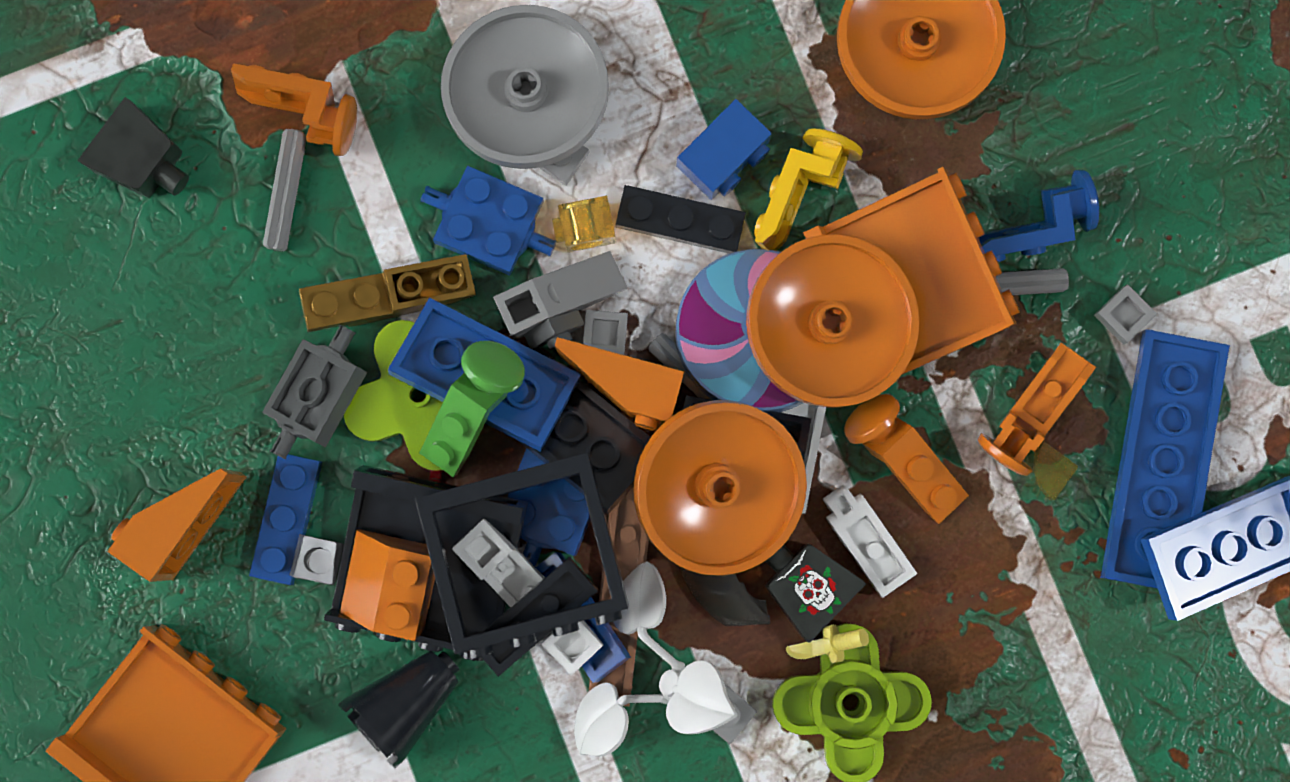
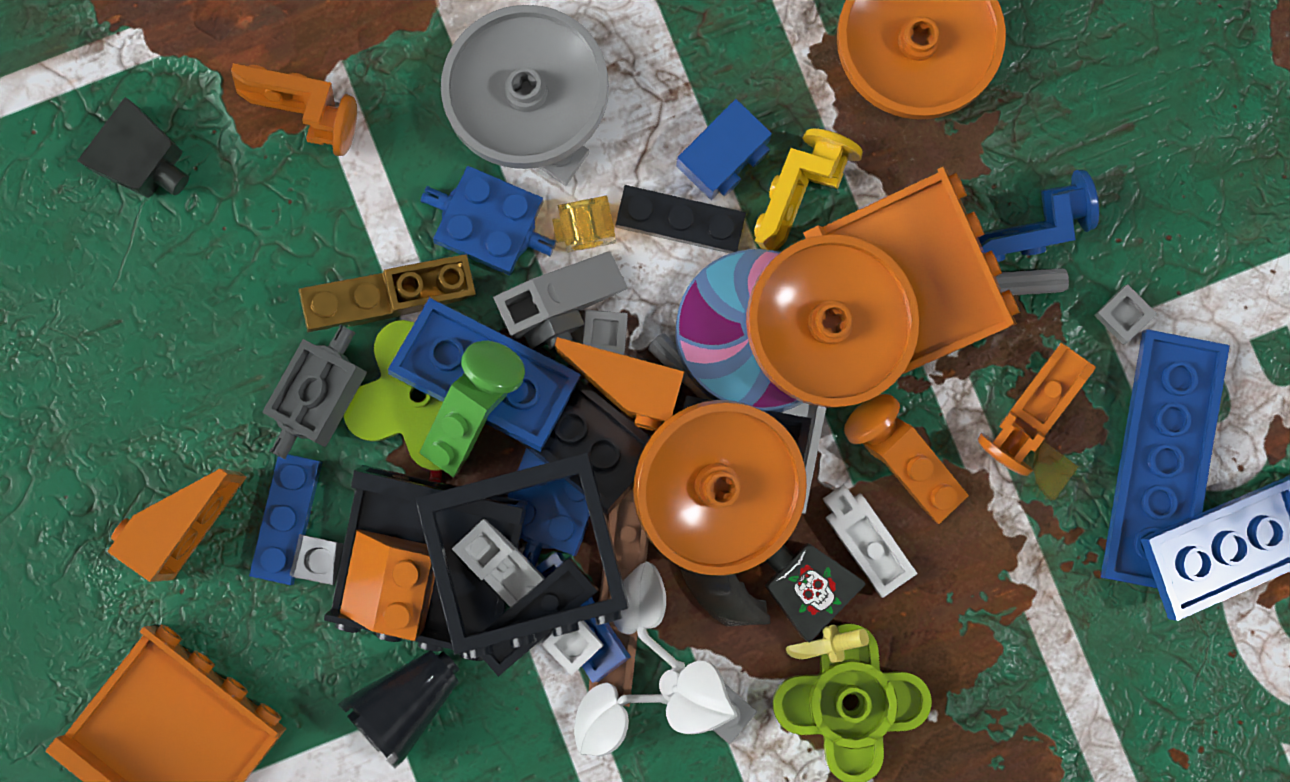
(284, 190): light grey axle -> none

